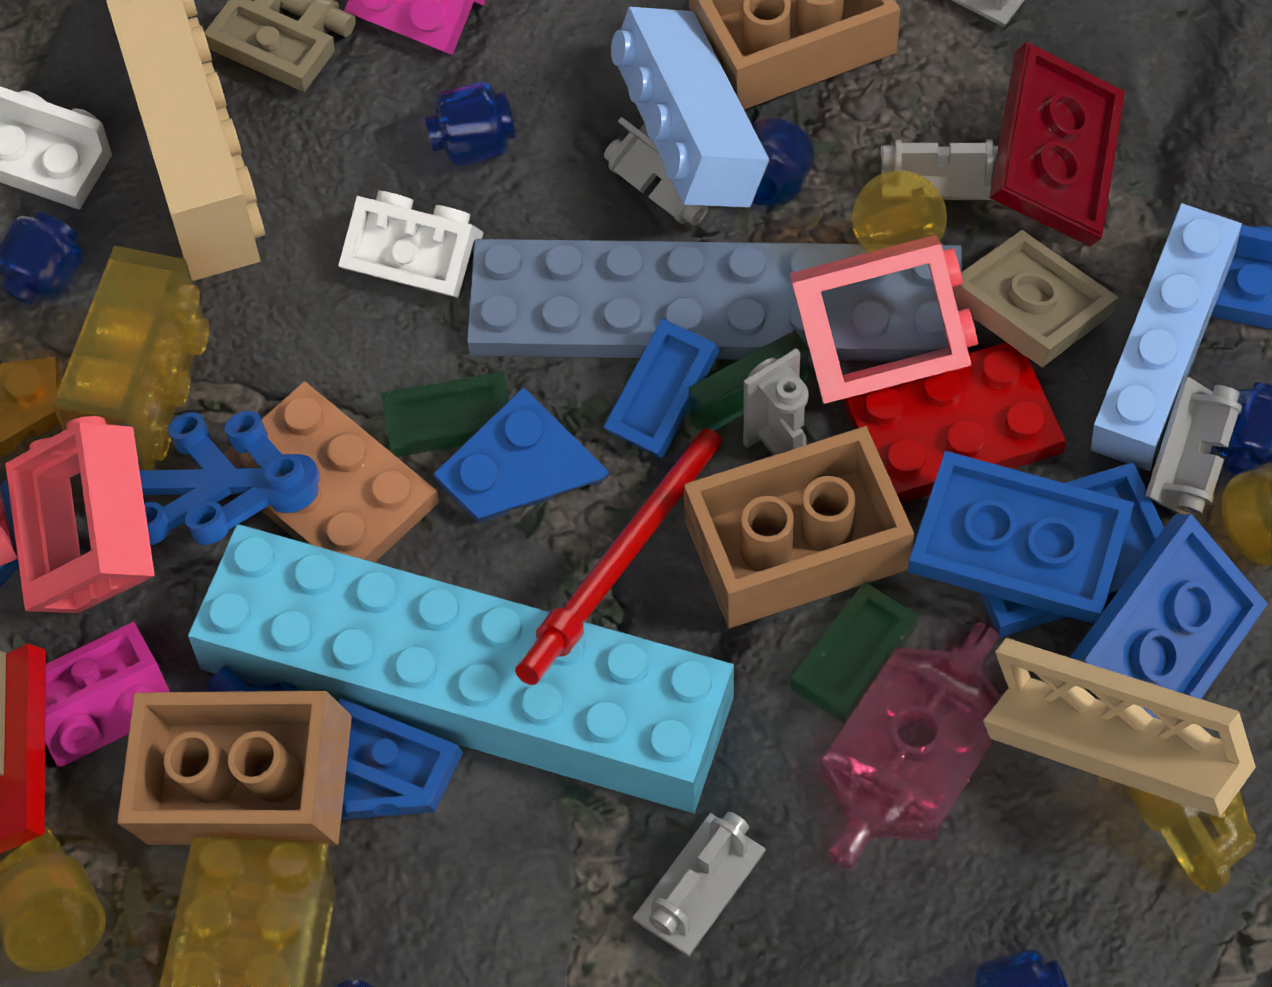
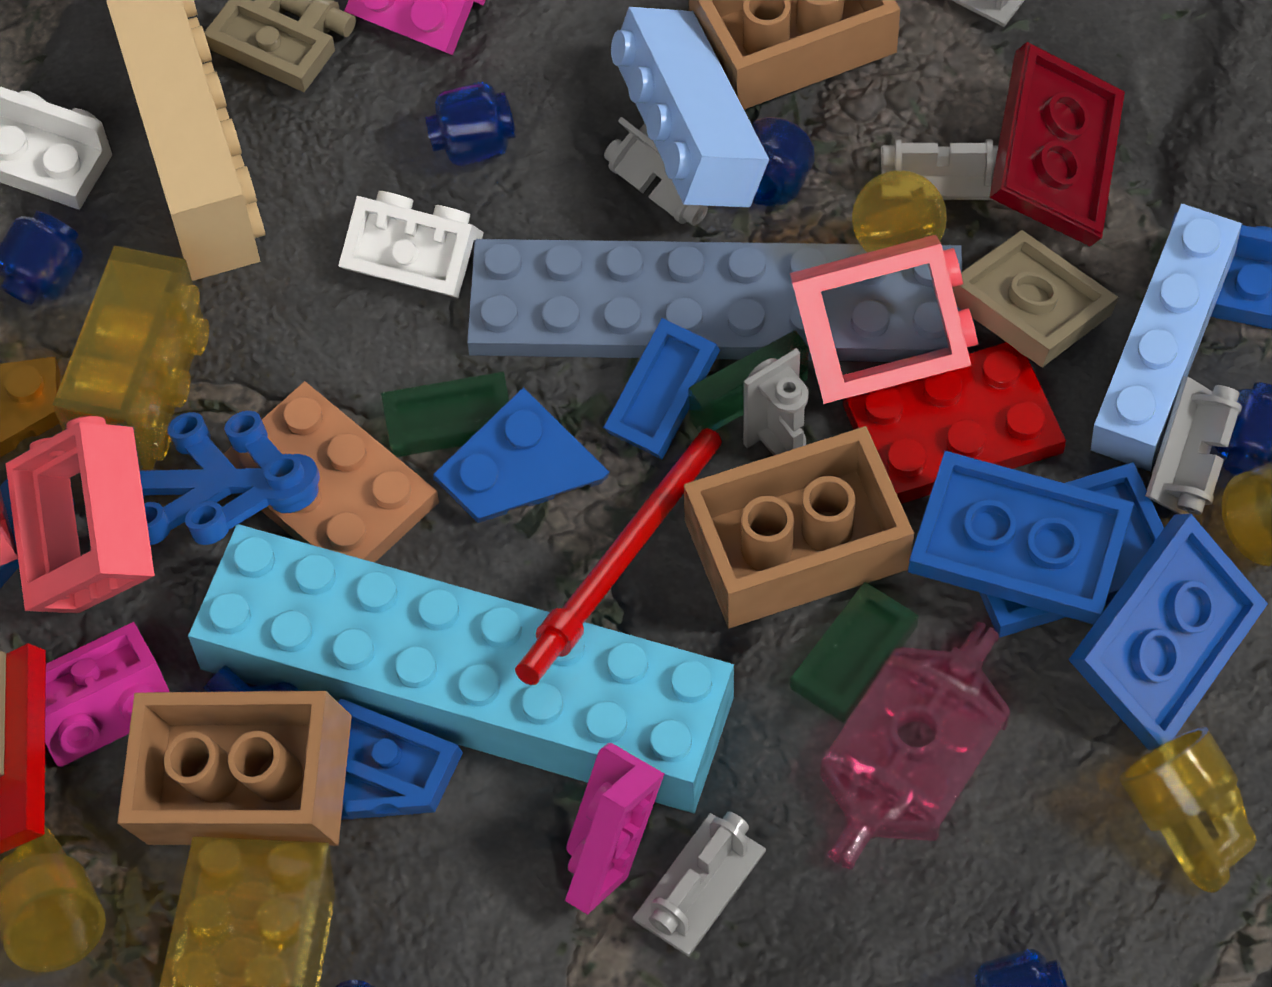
(609, 825): none -> dark pink bracket
(1115, 734): tan fence -> none

